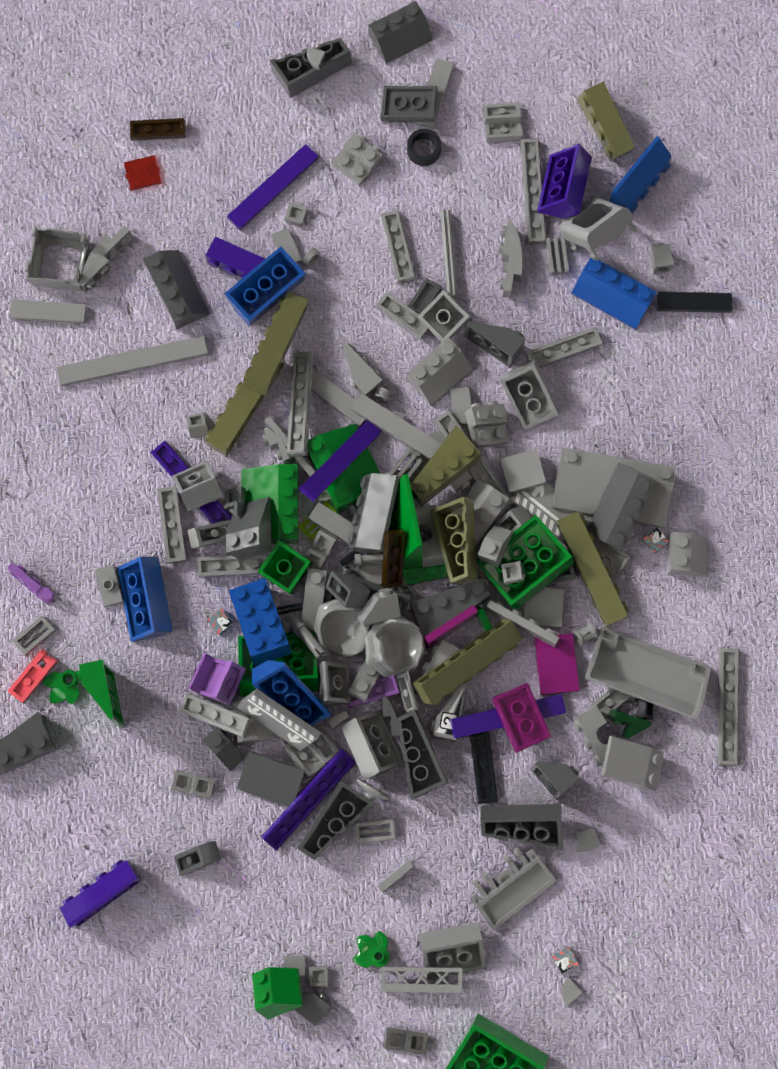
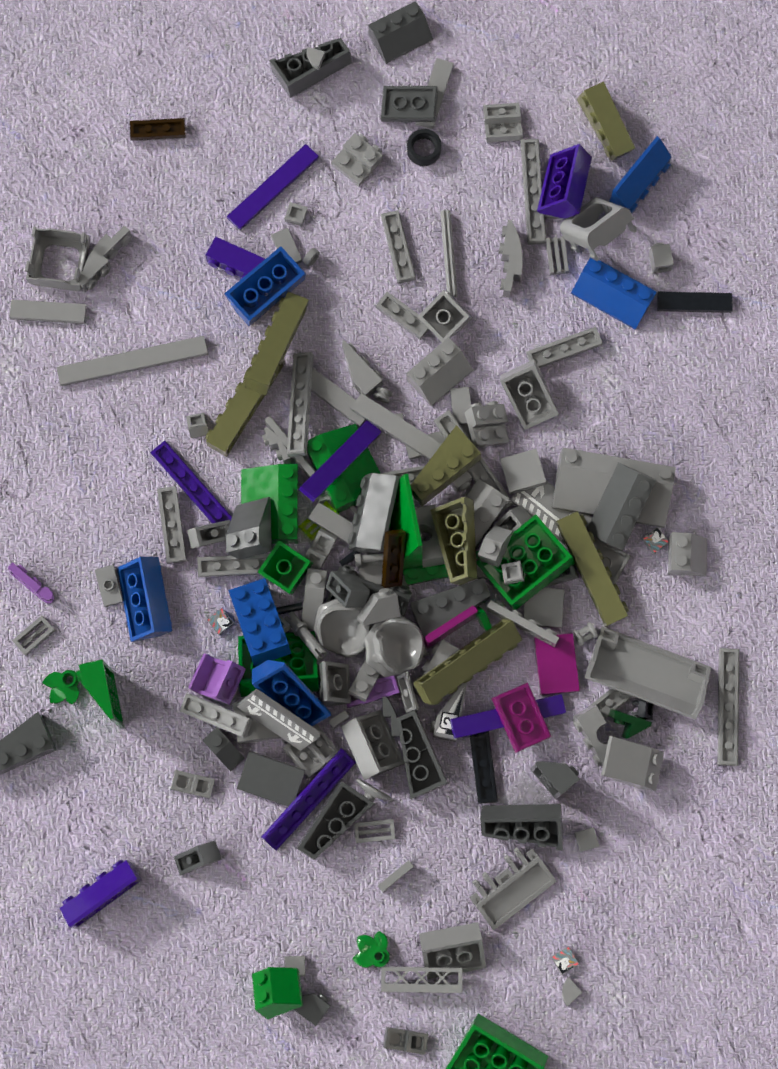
(32, 676): coral plate -> none
(142, 172): clear red piece -> none
(176, 287): dark grey slope -> none
(197, 486): light grey slope -> none
(235, 500): dark grey slope -> none
(318, 976): light grey tile -> none
(412, 458): light grey tile -> none
(425, 295): dark grey tile -> none
(497, 341): dark grey slope -> none

